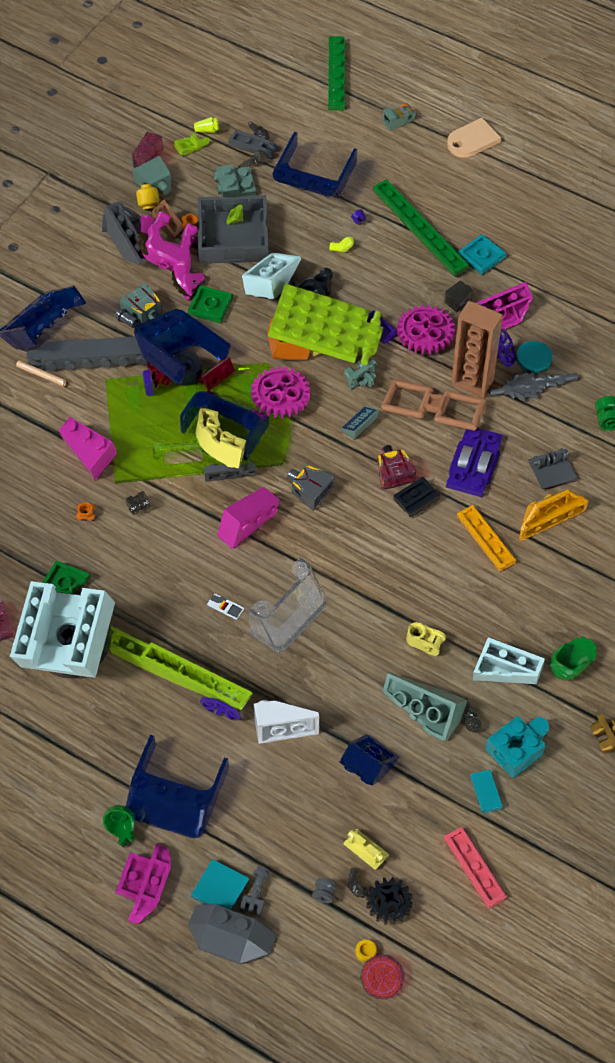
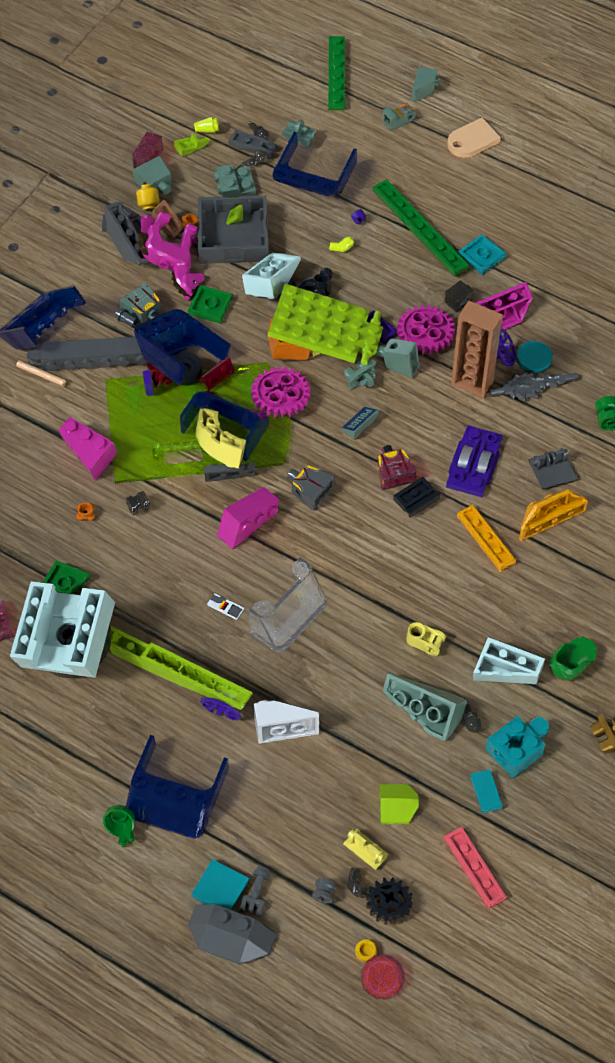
(144, 881): dark pink plate -> none
(305, 134): none -> sand green hips
(368, 759): clear blue slope -> none
(397, 803): none -> lime slope
(400, 356): none -> sand green torso
(424, 83): none -> sand green slope
(435, 404): nougat bar -> none

